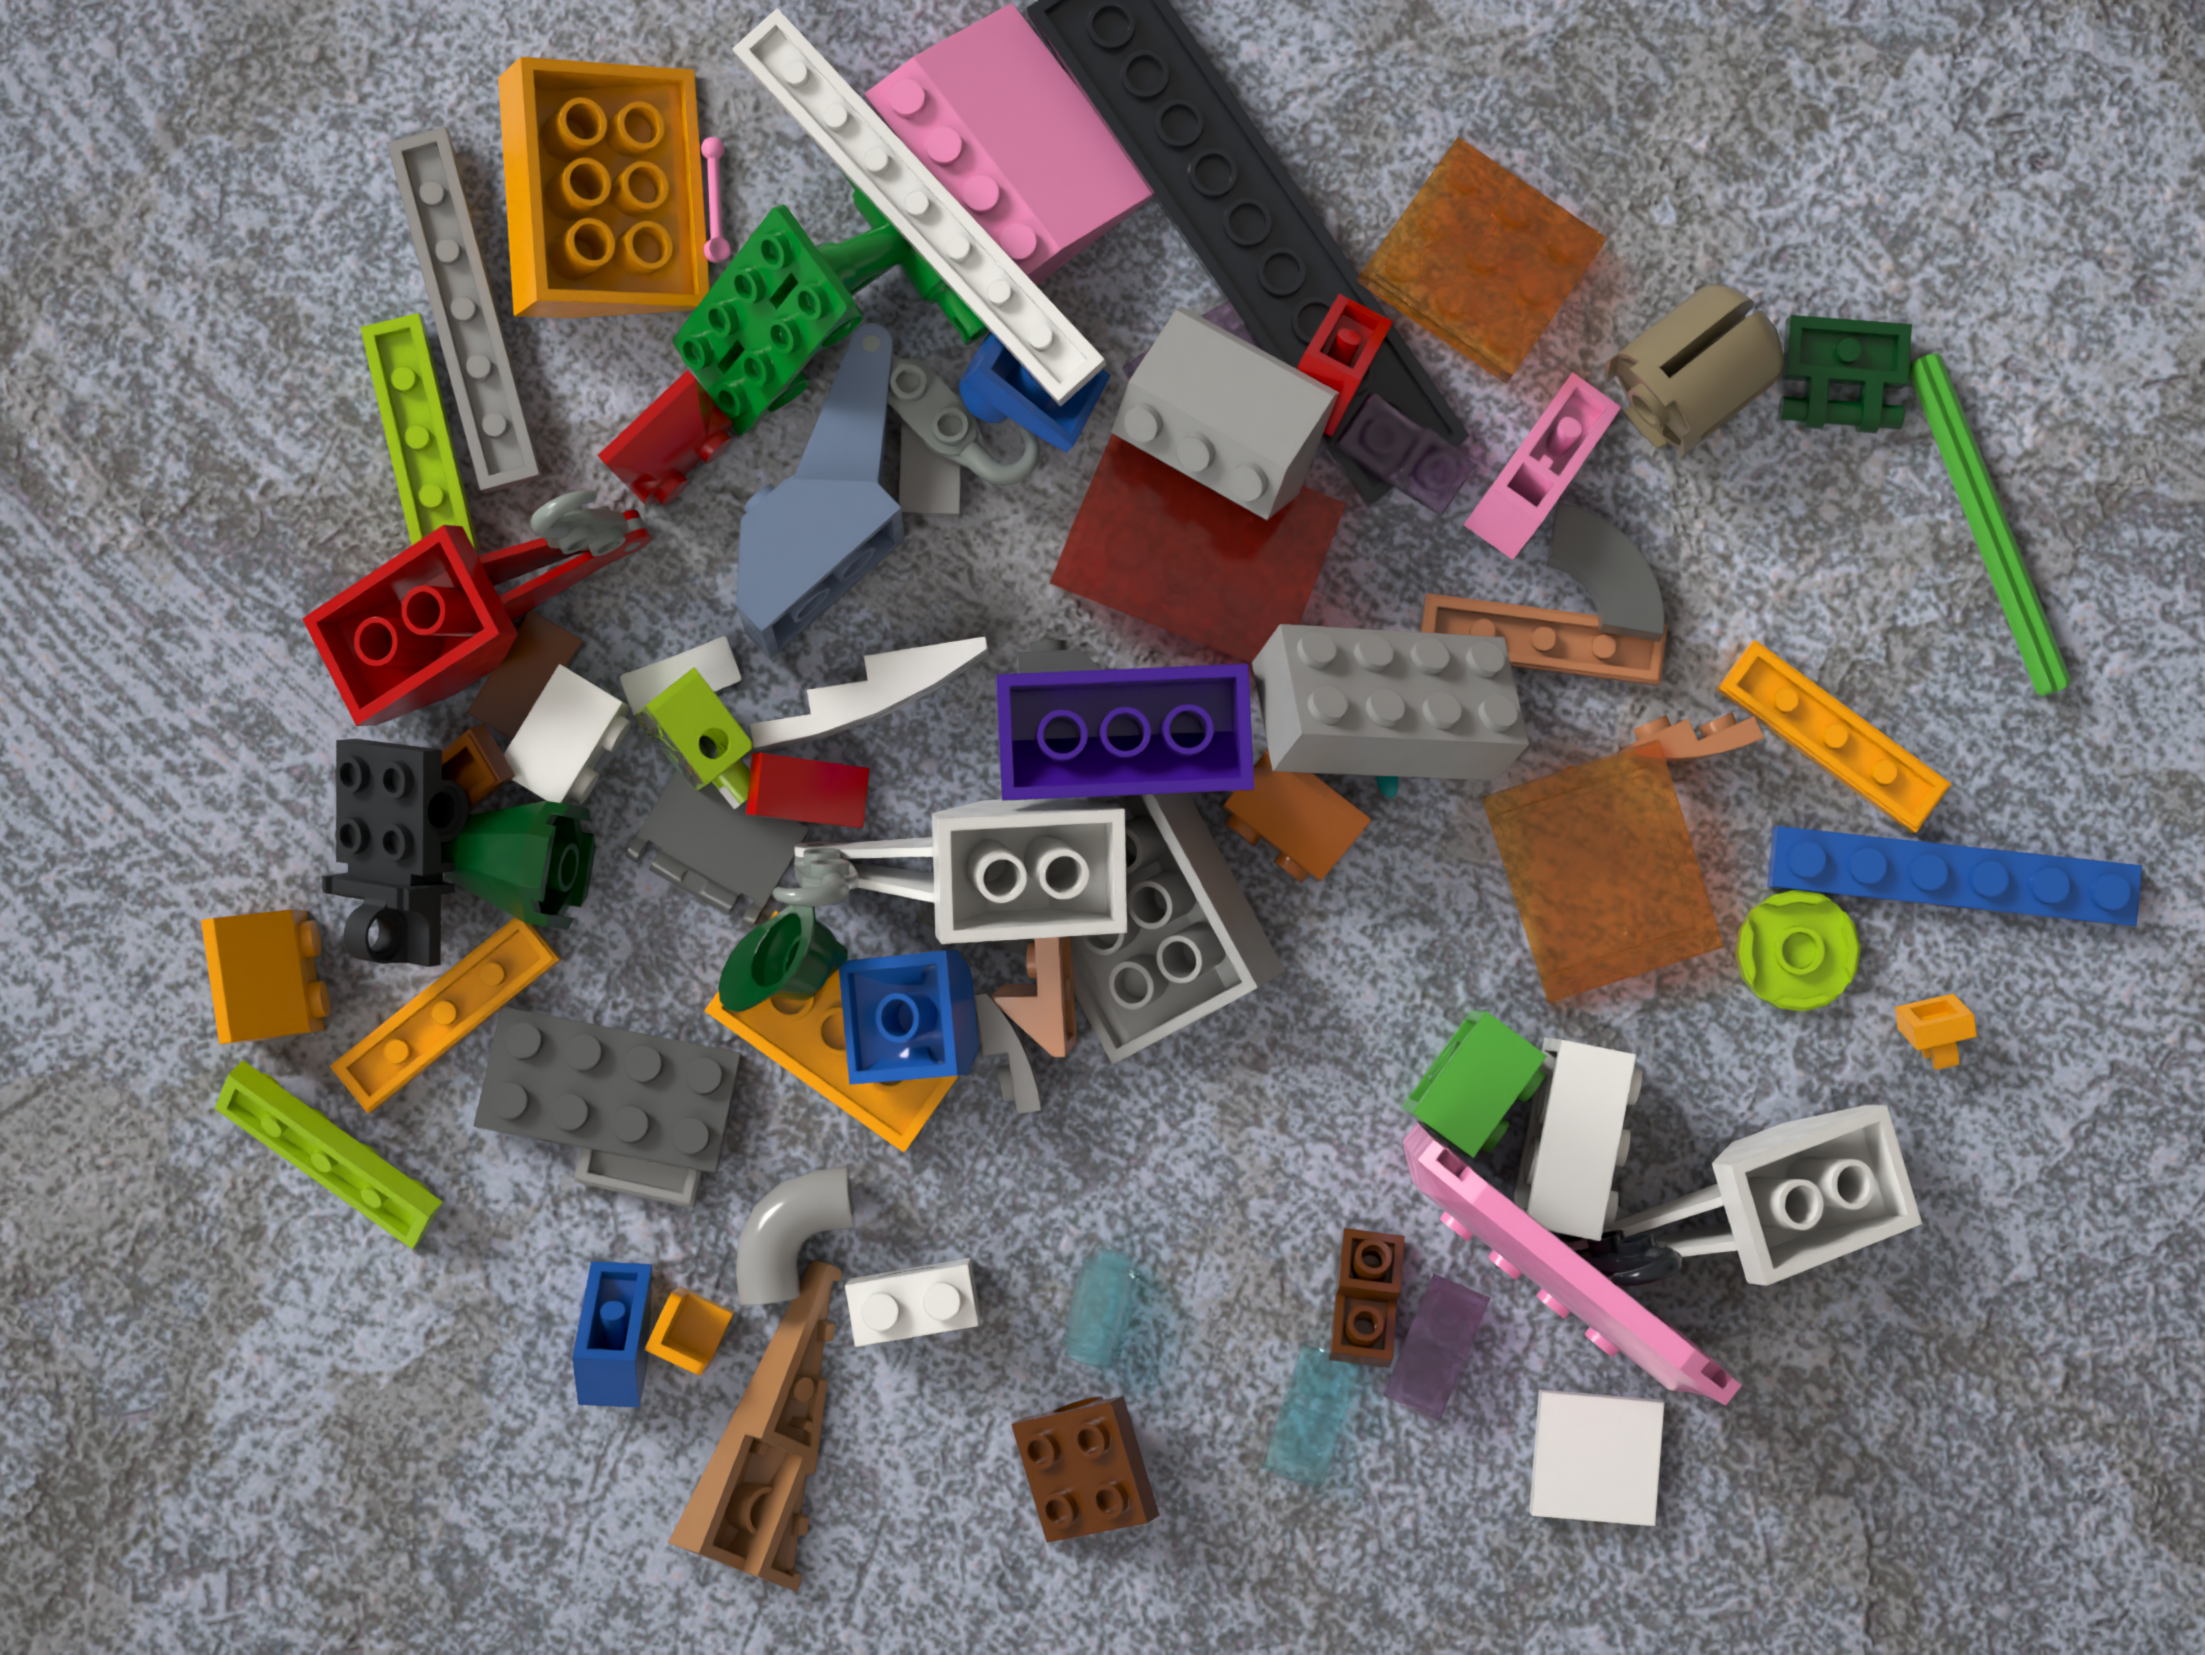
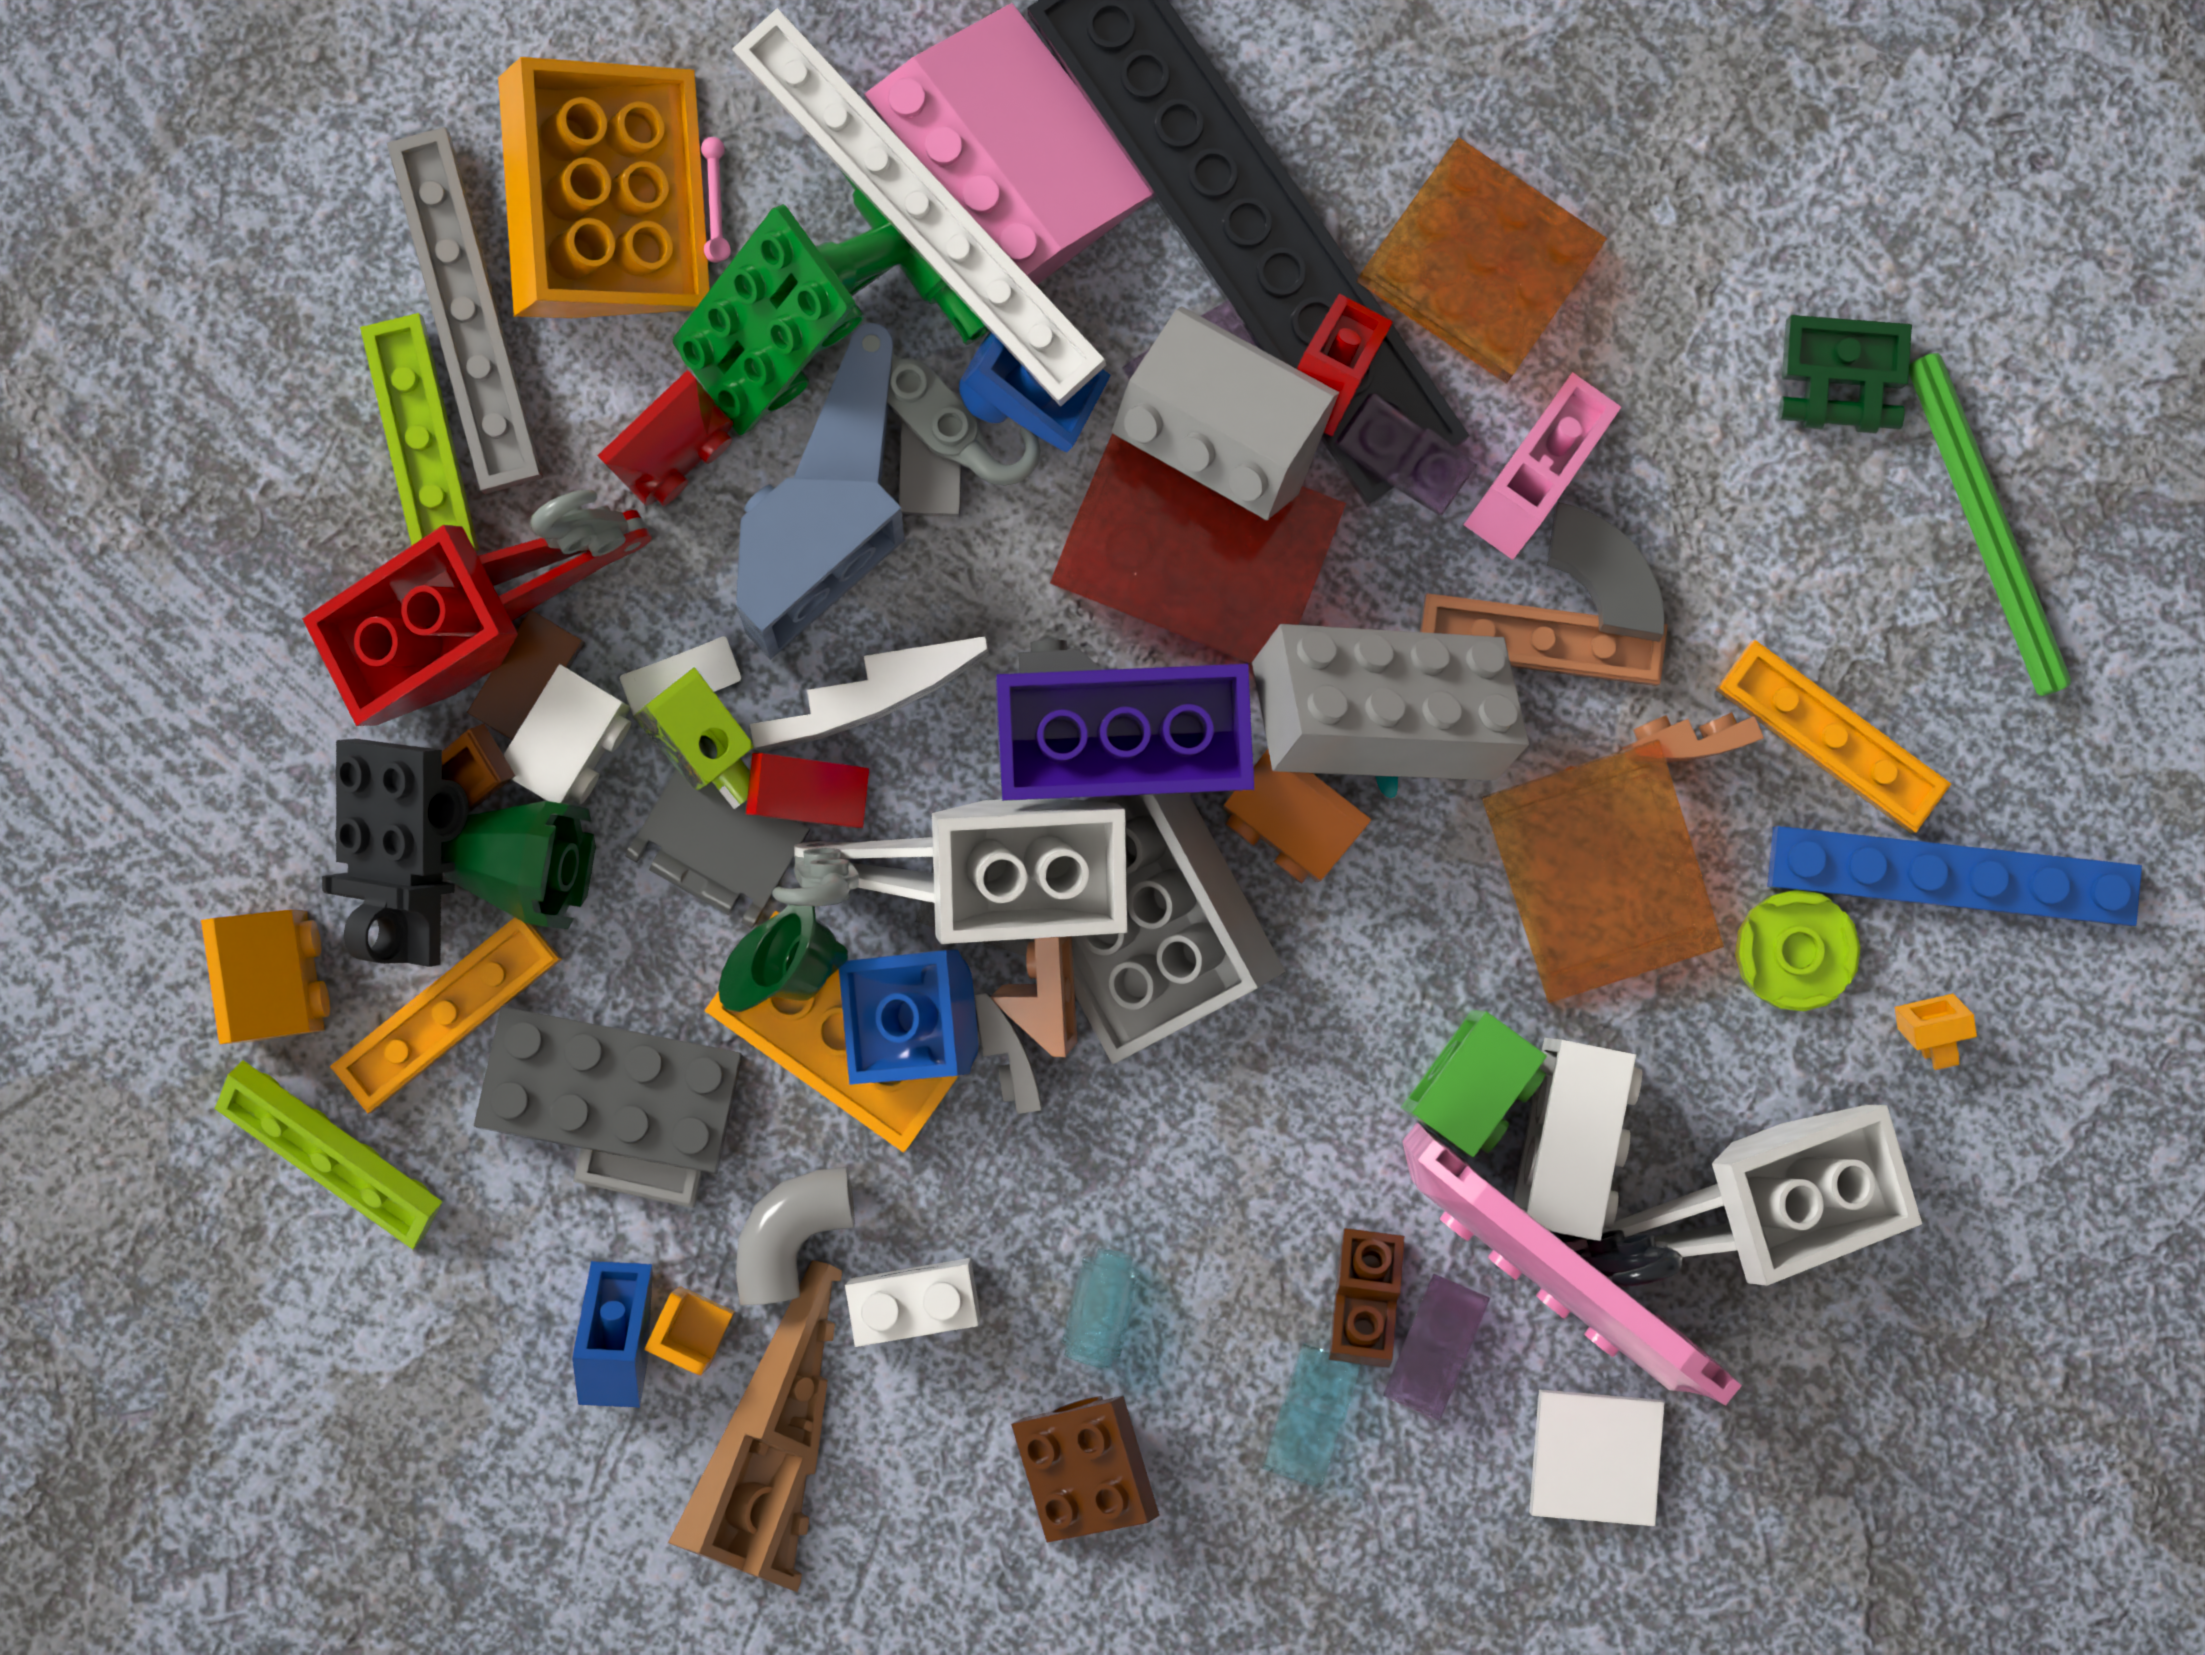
(1697, 367): dark tan cylinder -> none

